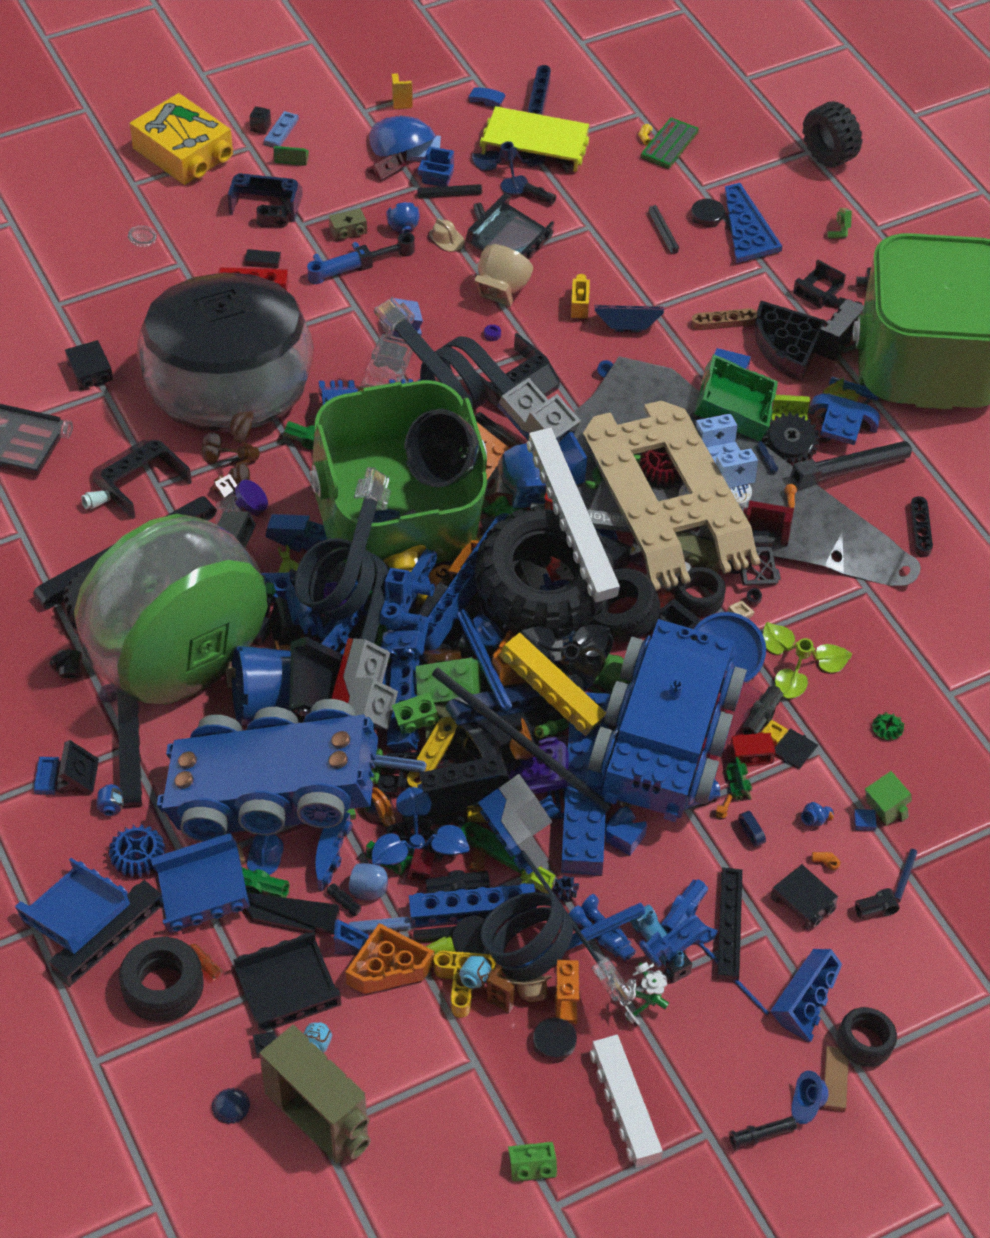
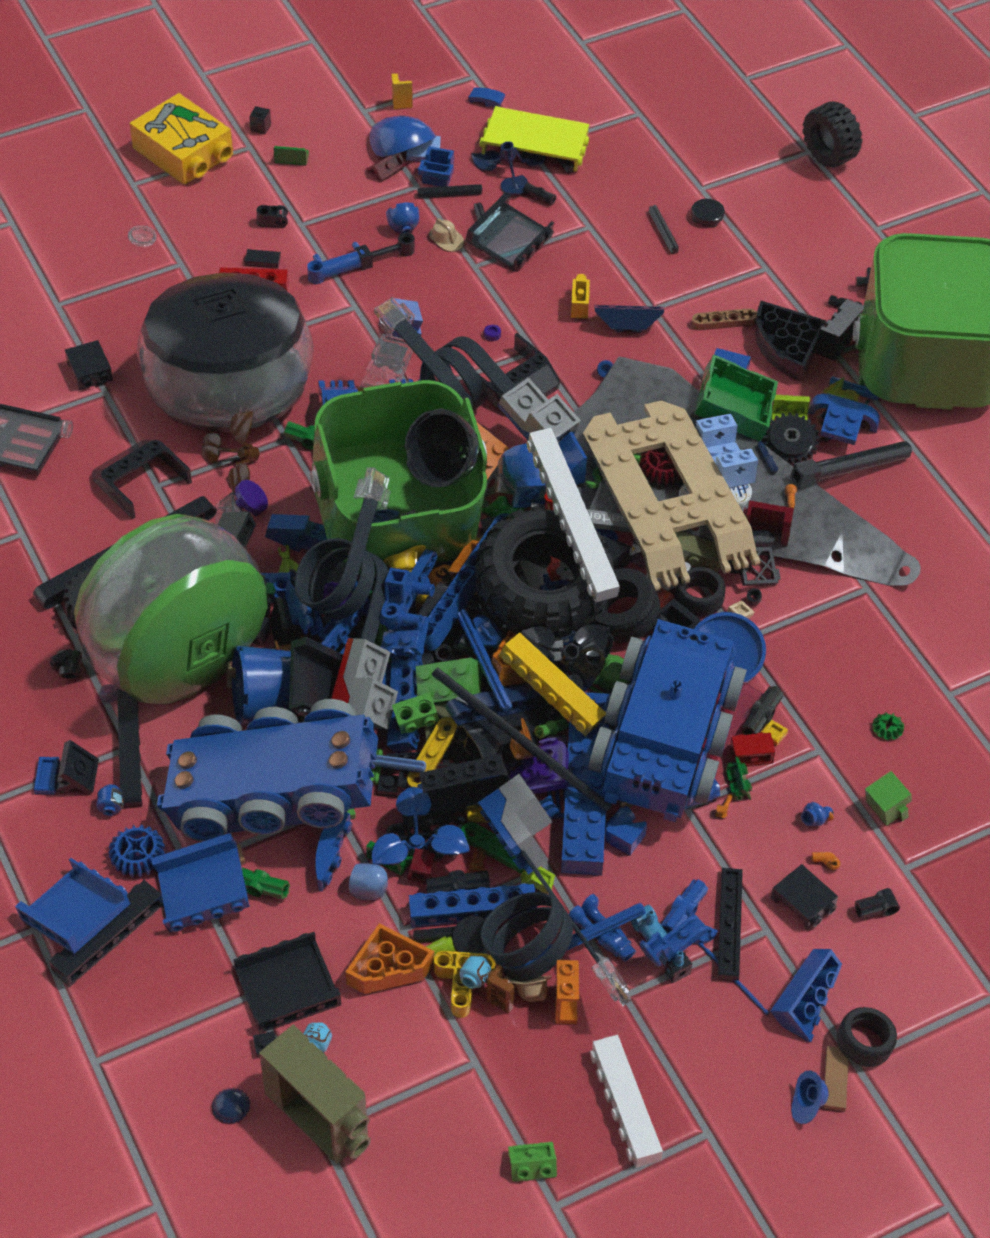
(94, 499): light aqua cone -> none
(166, 1003): black tyre -> none
(207, 963): clear orange axle -> none
(224, 485): bracket -> none
(265, 853): blue piece -> none
(266, 187): dark blue windscreen -> none
(281, 129): medium blue tile -> none
(293, 913): black wedge -> none
(344, 899): black axle -> none
(348, 224): olive brick -> none
(348, 939): blue slope -> none
(369, 926): medium blue axle -> none
(381, 809): orange hat -> none
(435, 656): reddish brown tile -> none
(496, 430): black axle -> none
(502, 273): tan plate -> none
(540, 90): dark blue beam -> none
(555, 1039): black tile -> none
(566, 888): dark blue gear -> none
(643, 133): yellow arm -> none
(654, 983): white plant -> none
(669, 143): tile -> none
(749, 229): blue wing -> none
(752, 828): dark blue beam -> none
(752, 1134): black pin -> none
(791, 683): lime plant -> none
(795, 748): black piece -> none
(814, 295): black panel -> none
(844, 218): bright green plate -> none
(865, 819): blue tile -> none
(905, 874): dark blue bar -> none
(921, 526): black beam -> none

